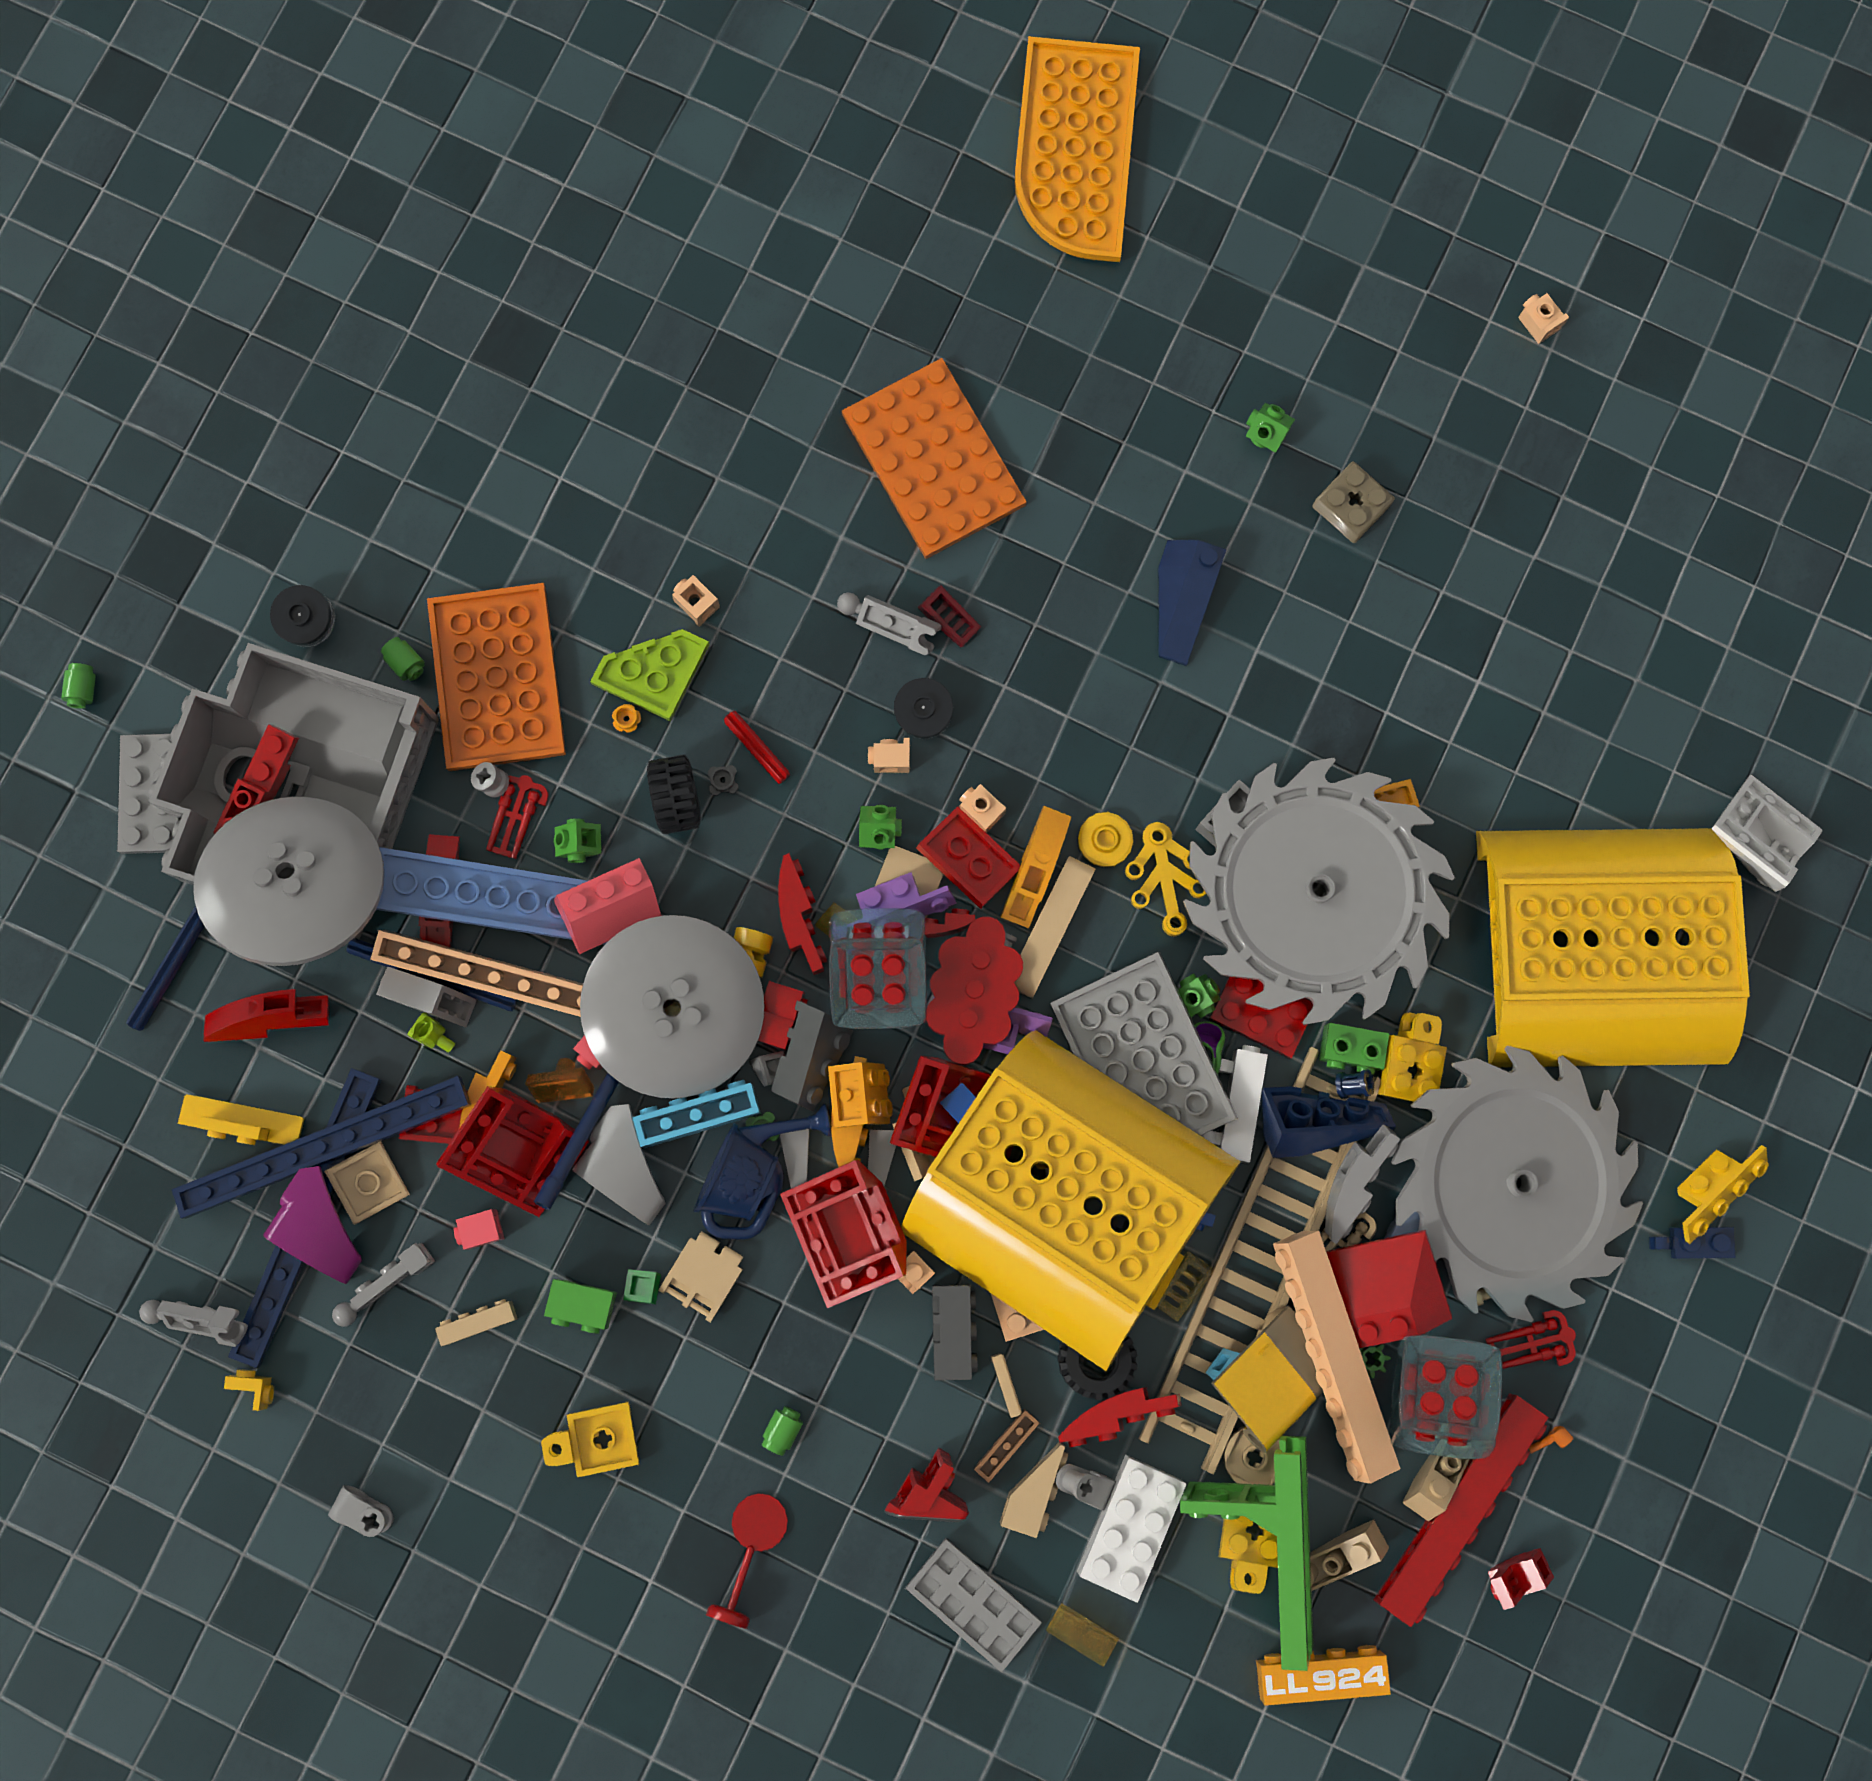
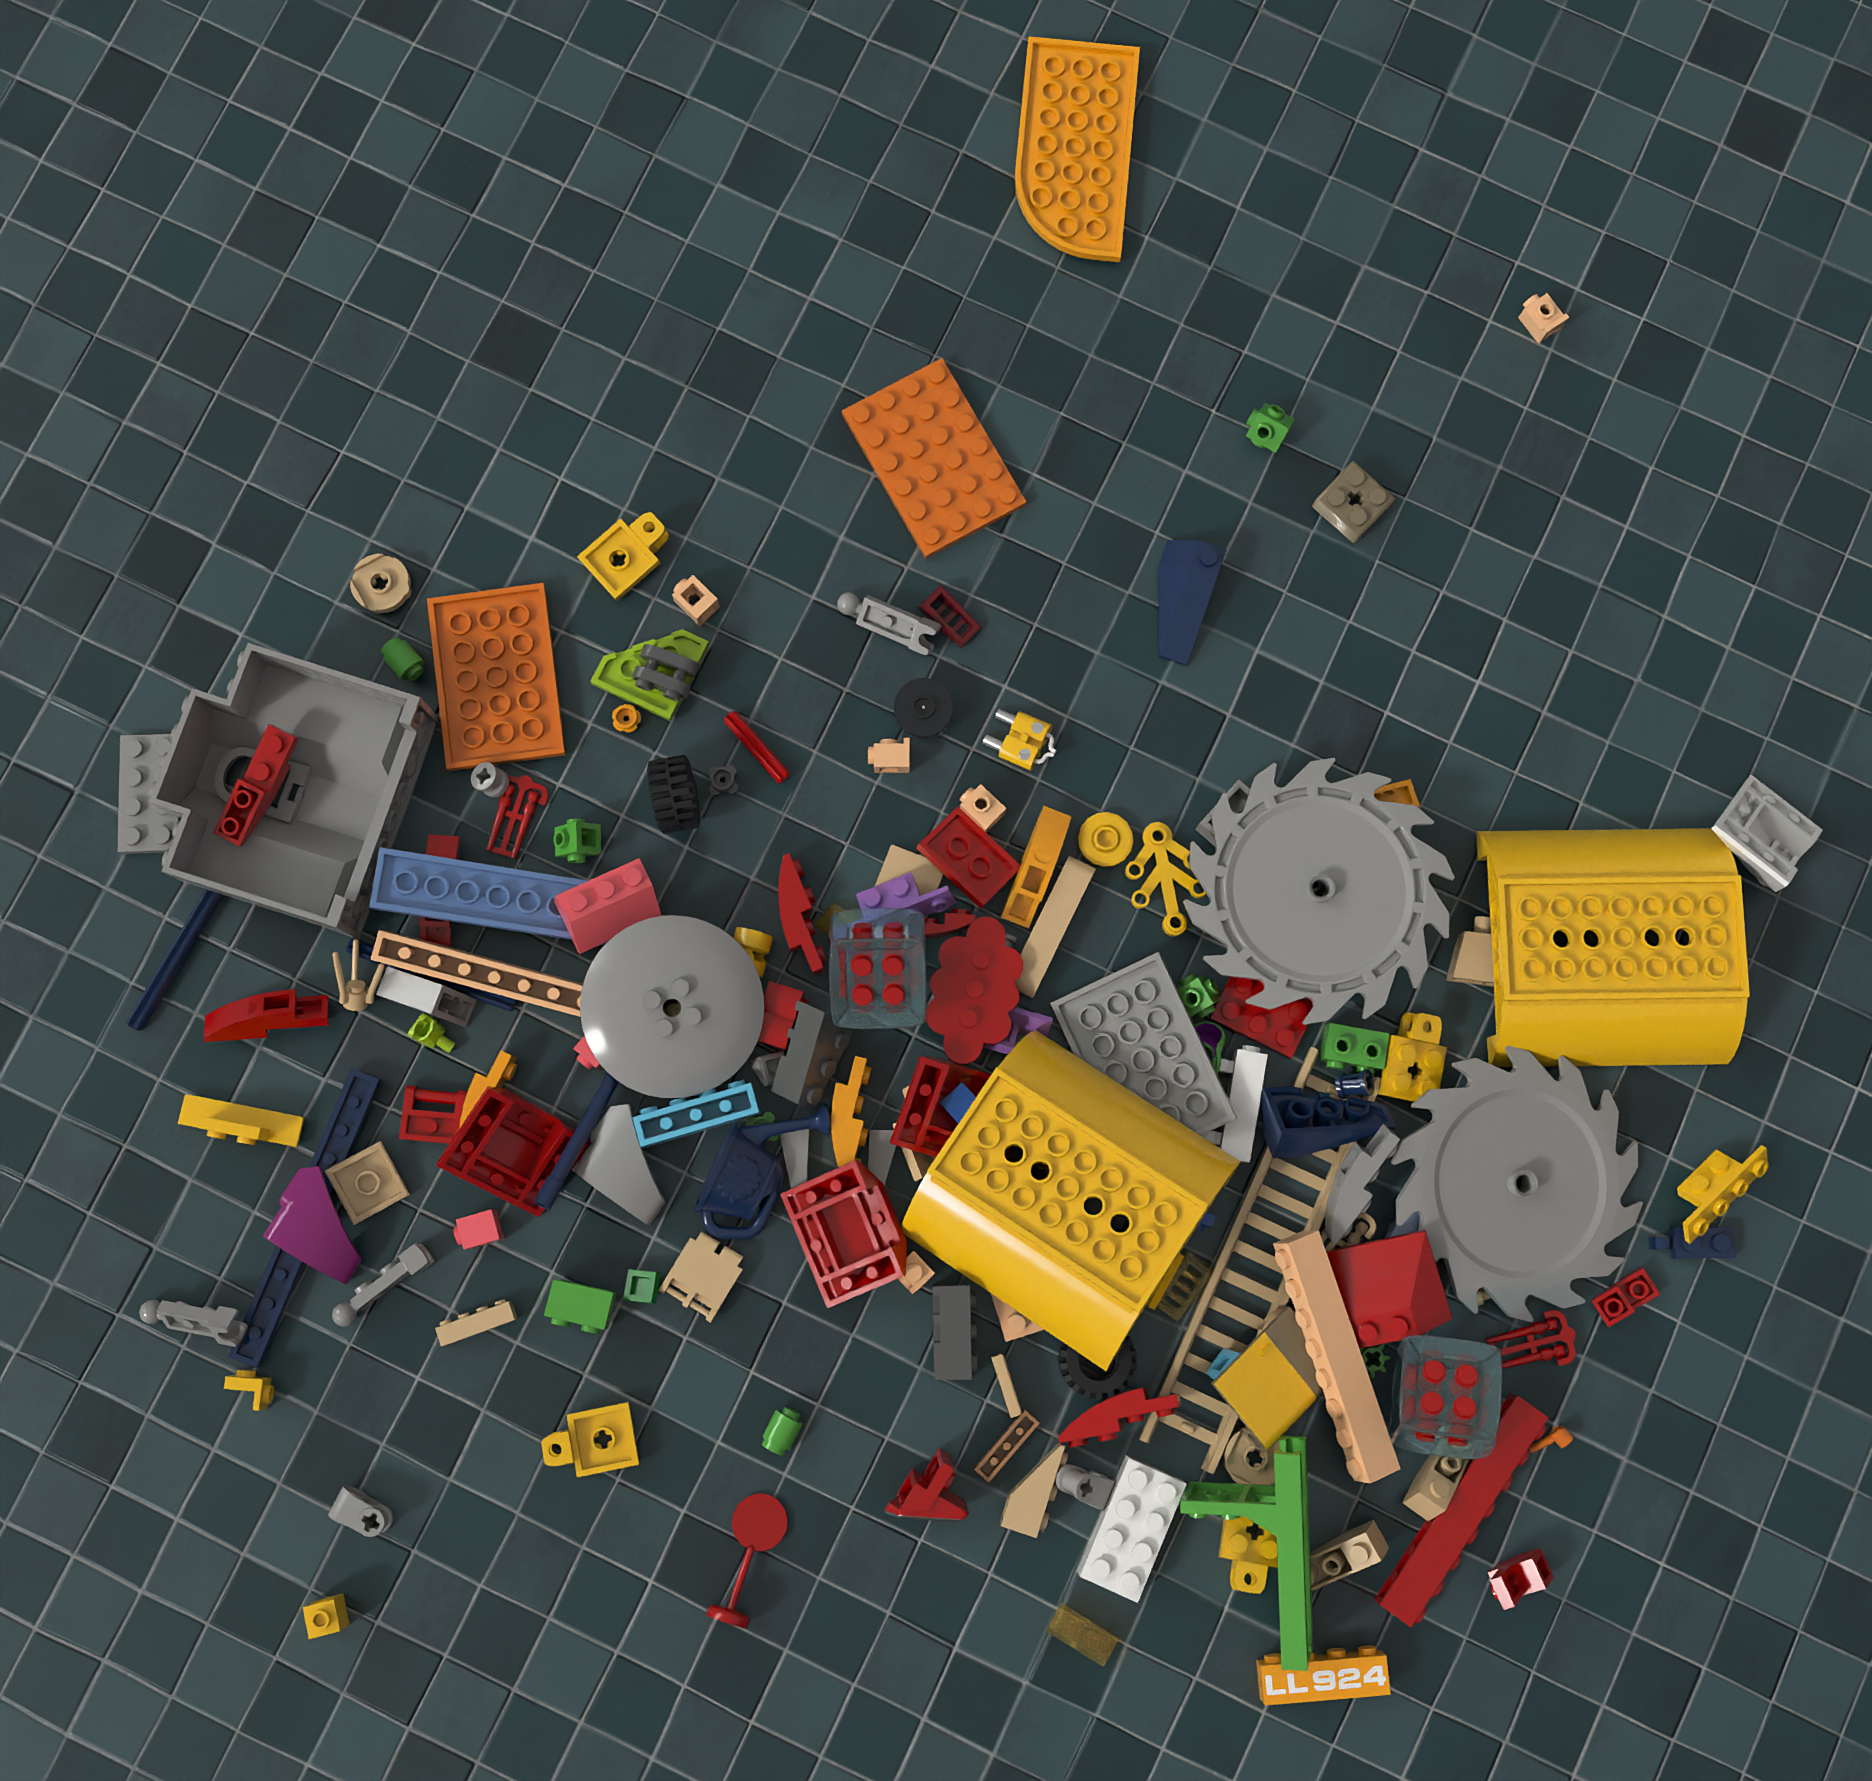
(78, 685): bright green brick -> none
(298, 917): light grey dish -> none
(302, 616): black piece -> none
(321, 1147): dark blue plate -> none
(326, 1616): none -> yellow brick
(355, 994): none -> tan plant
(396, 590): none -> tan plate
(561, 1084): clear orange tile -> none
(635, 544): none -> yellow plate
(672, 687): none -> dark grey brick
(859, 1094): light orange bracket -> none
(878, 827): bright green brick -> none
(973, 1604): light grey plate -> none
(1024, 740): none -> yellow piece
(1473, 955): none -> tan torso
(1625, 1296): none -> red slope

